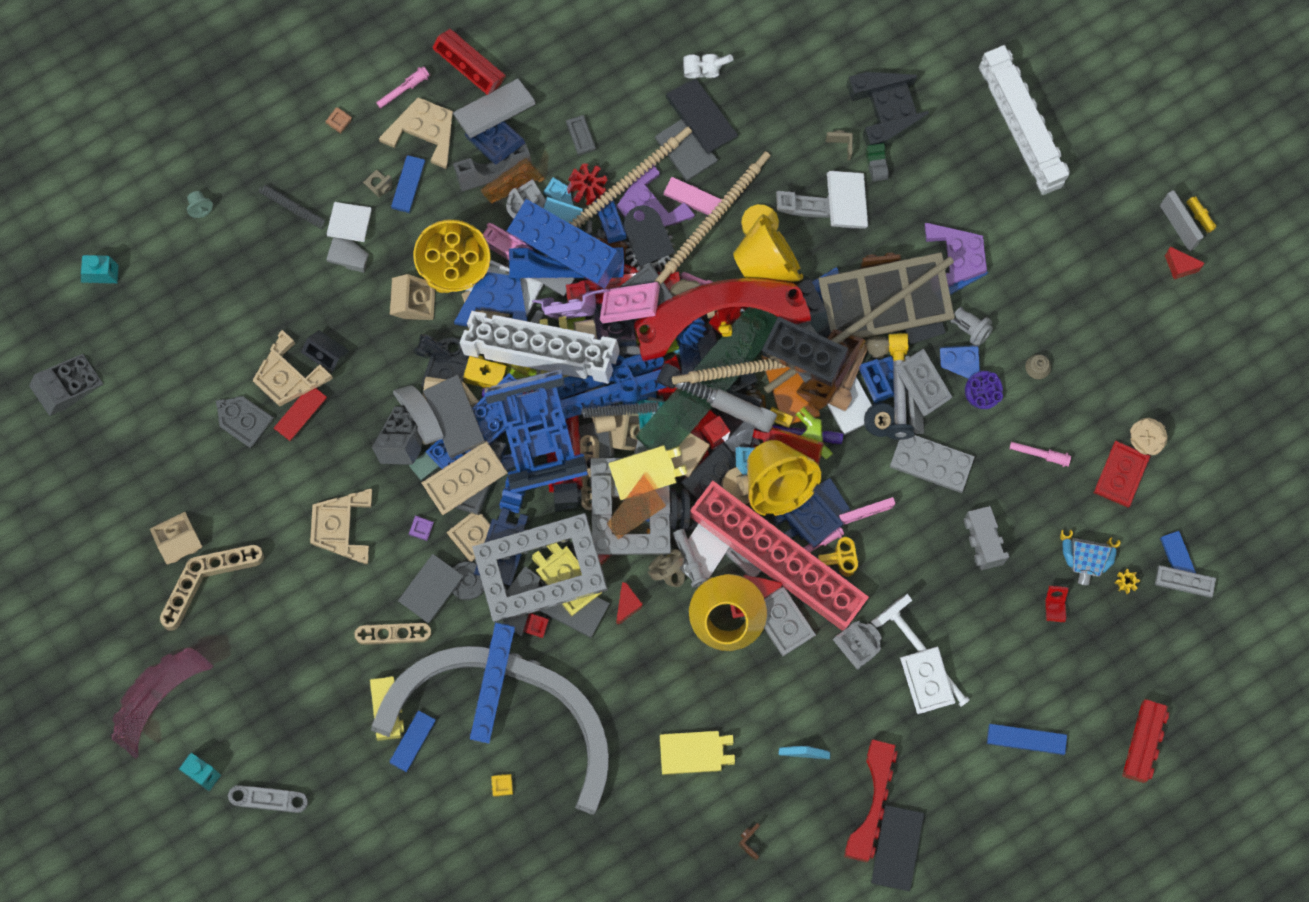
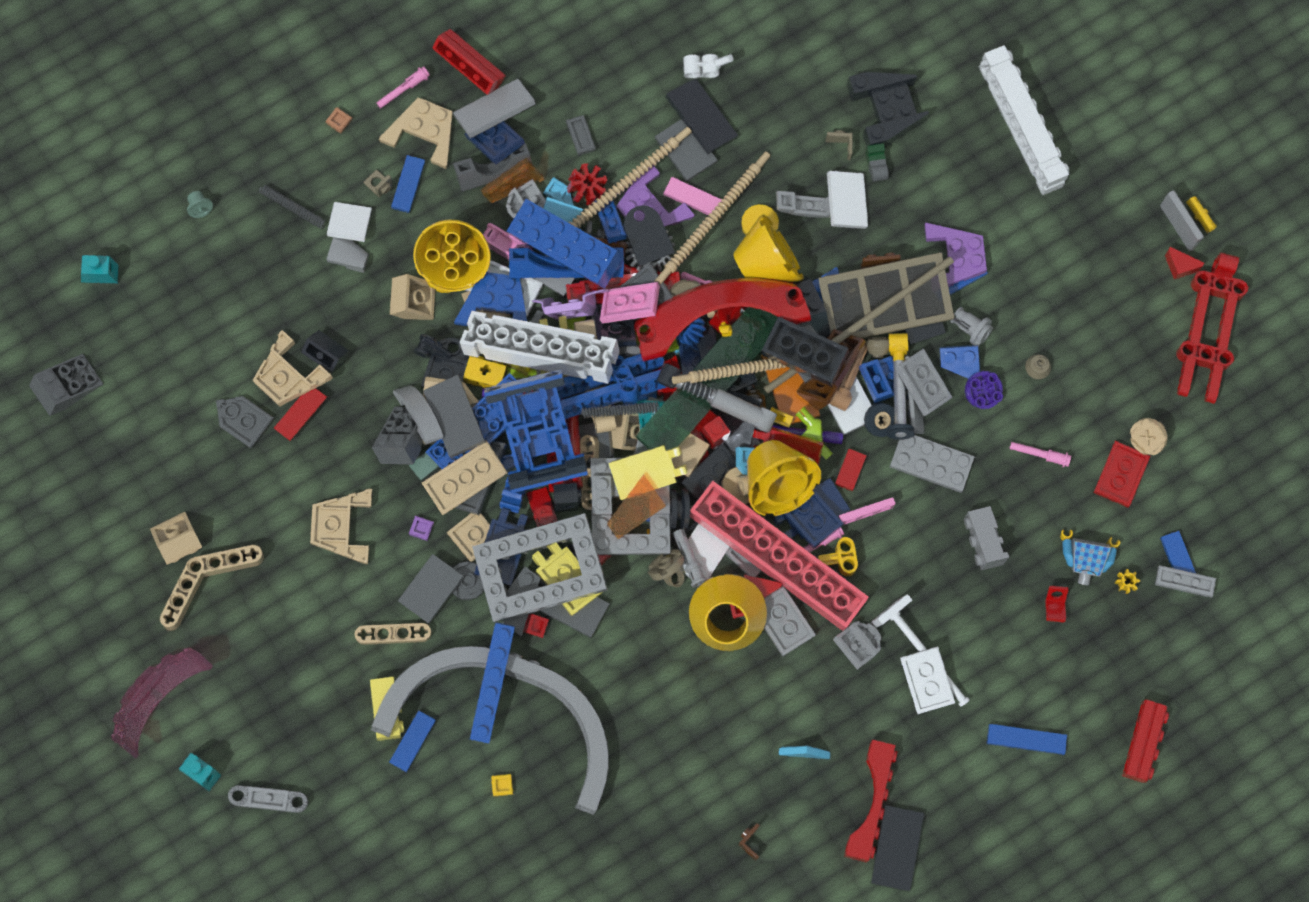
(541, 507): none -> red piece
(628, 604): red slope -> none
(694, 752): light yellow tile -> none
(850, 469): none -> red tile
(1222, 272): none -> red beam

